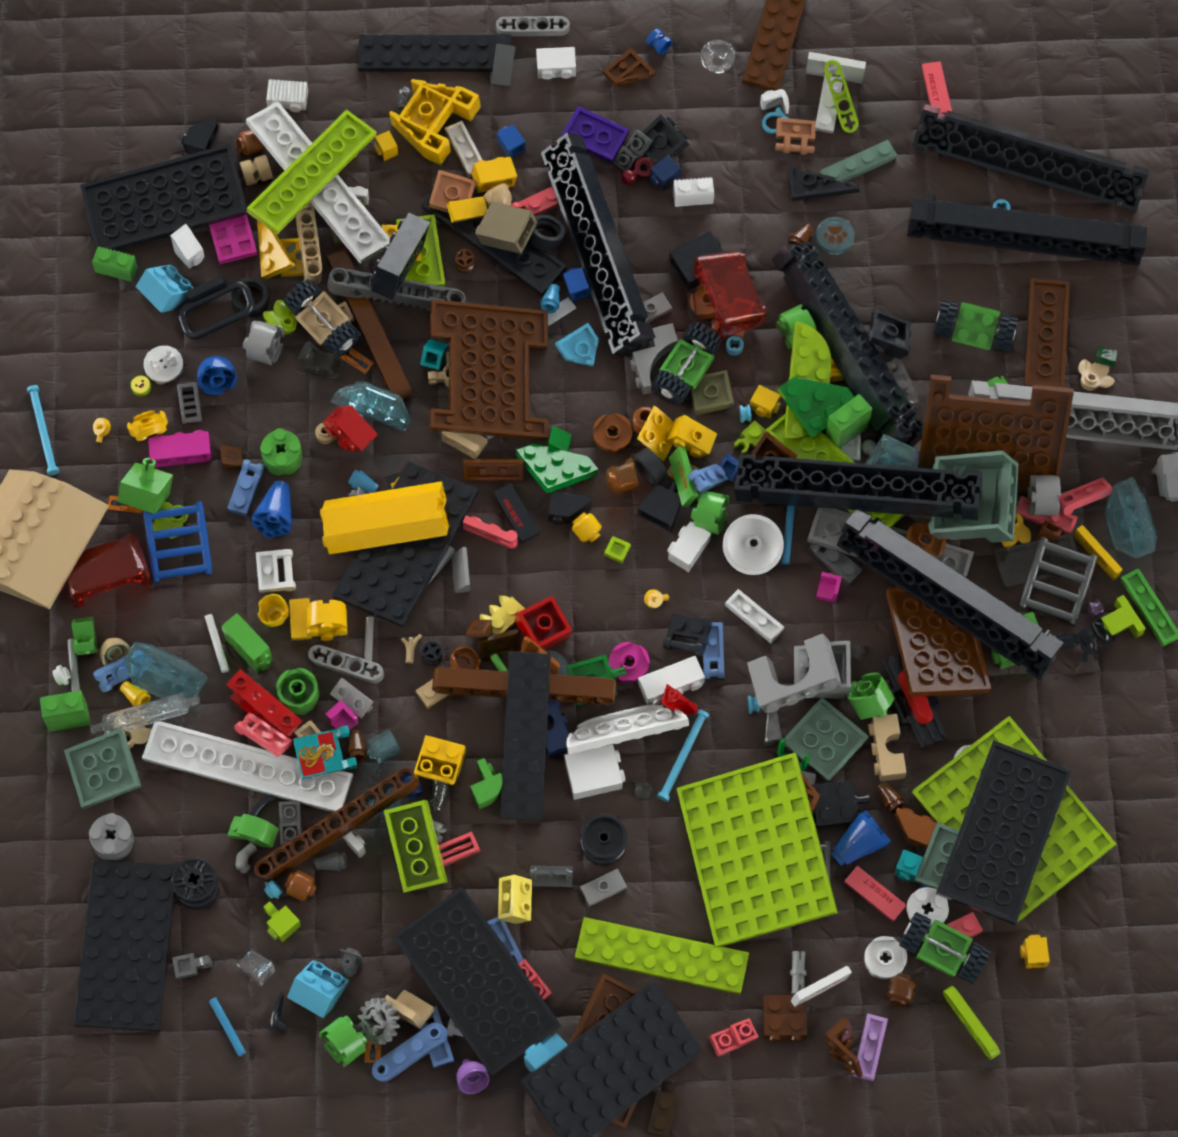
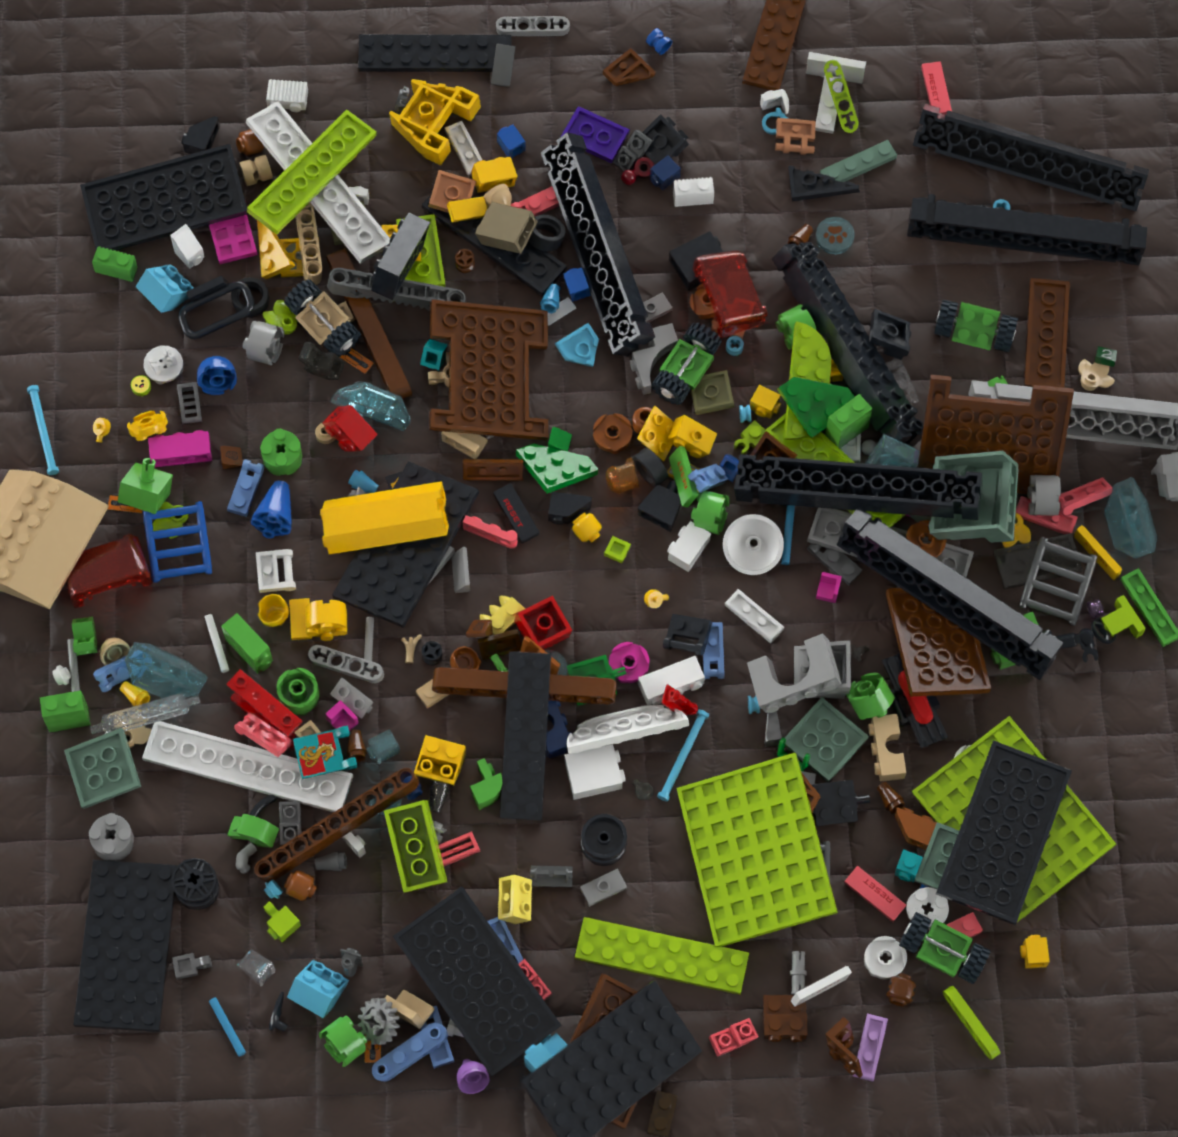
(386, 146): yellow plate -> none
(556, 62): white brick -> none
(718, 49): clear piece -> none
(860, 840): blue cone -> none
(1049, 531): reddish brown slope -> none

